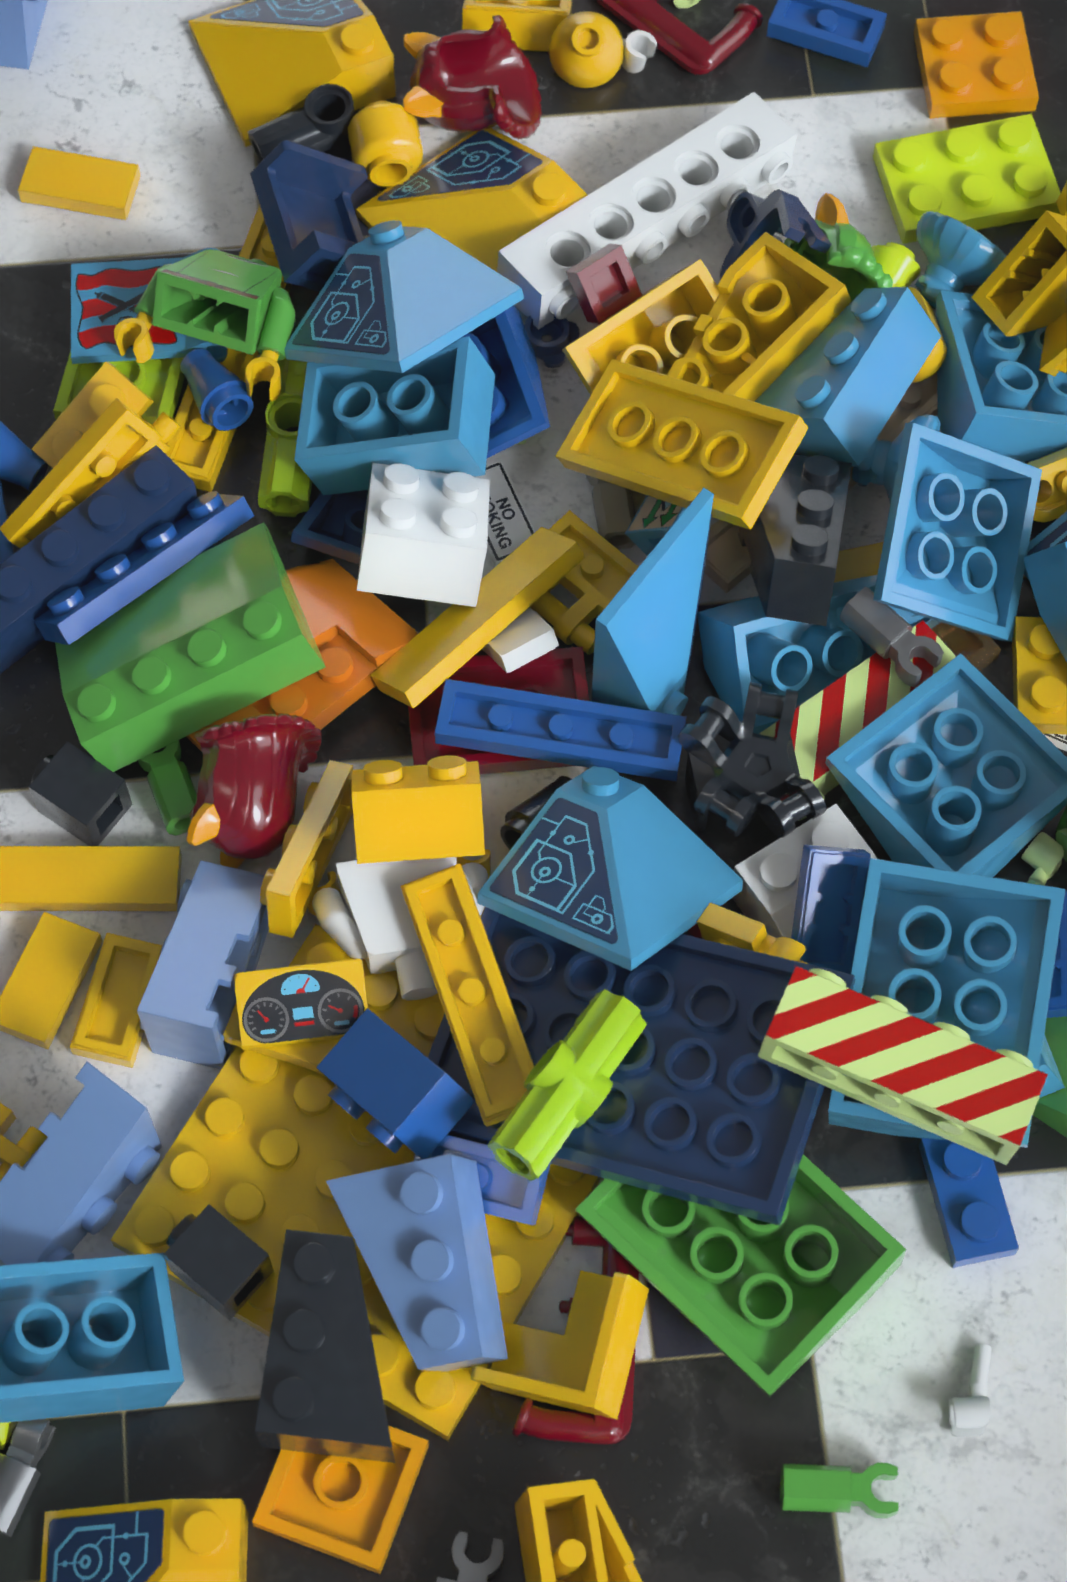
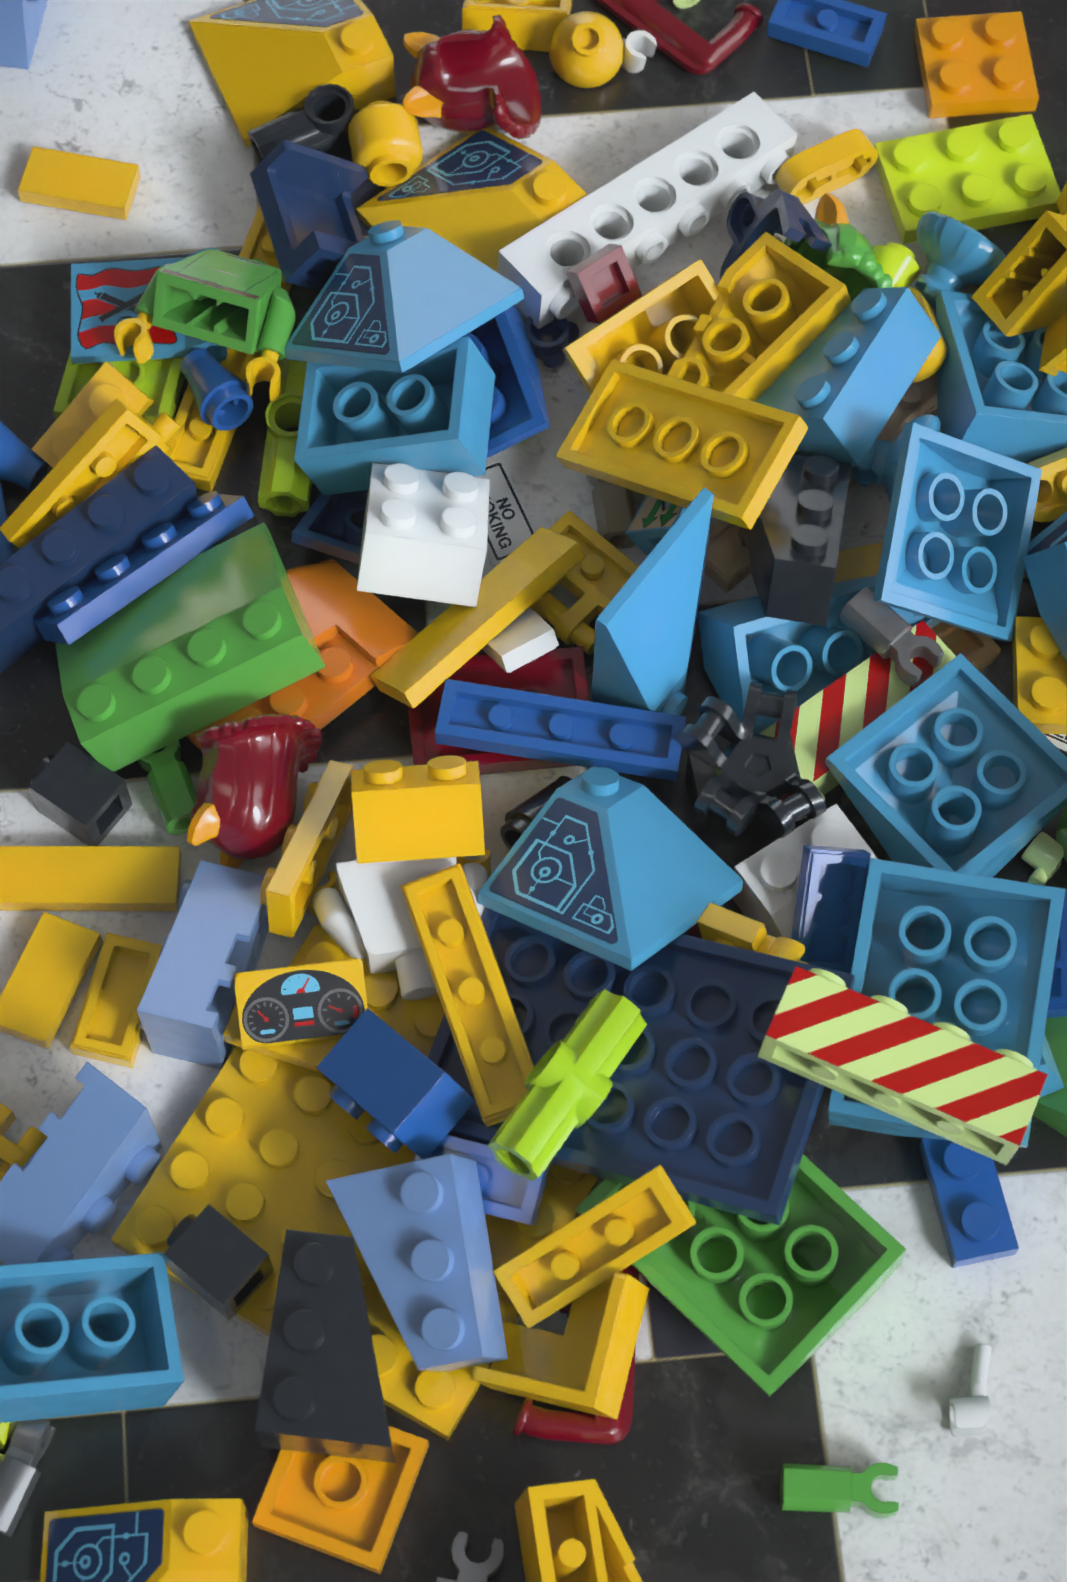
(594, 1246): none -> yellow plate
(827, 166): none -> yellow beam

